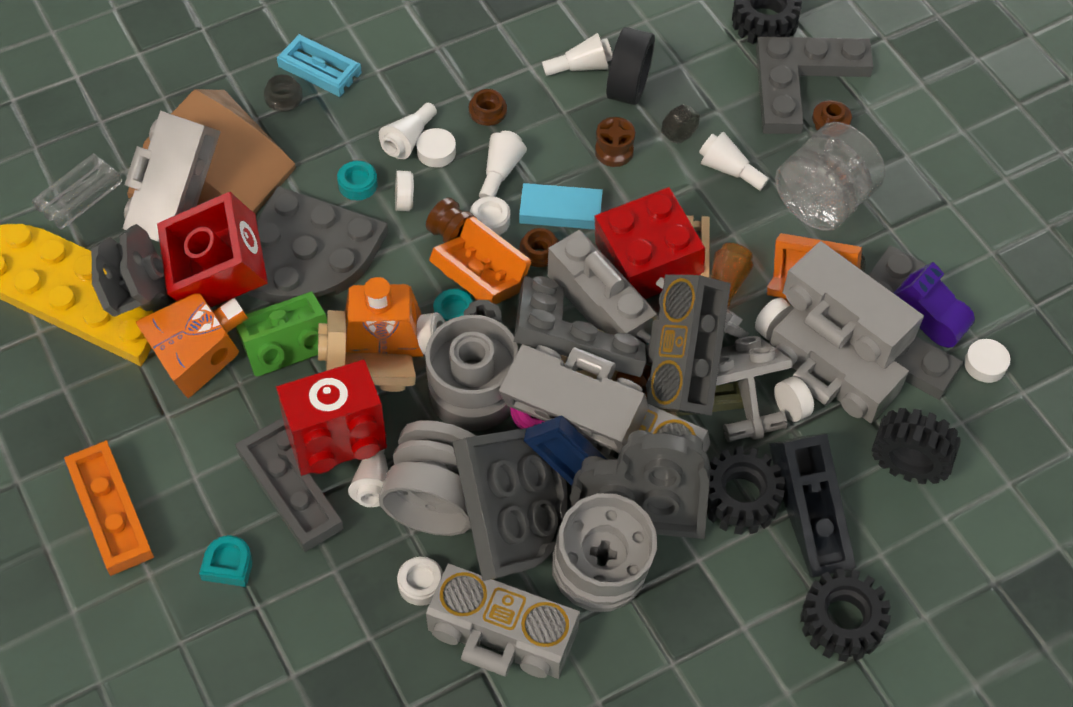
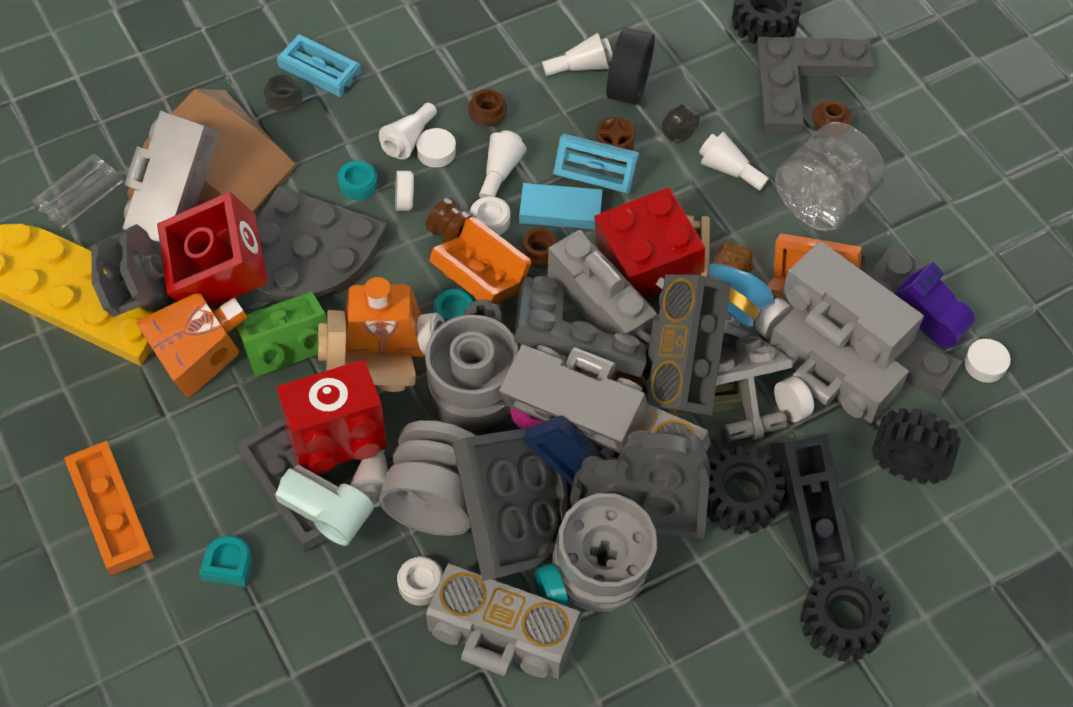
(333, 509): none -> light aqua piece
(551, 584): none -> teal tile
(600, 149): none -> medium azure tile
(747, 293): none -> dark azure piece

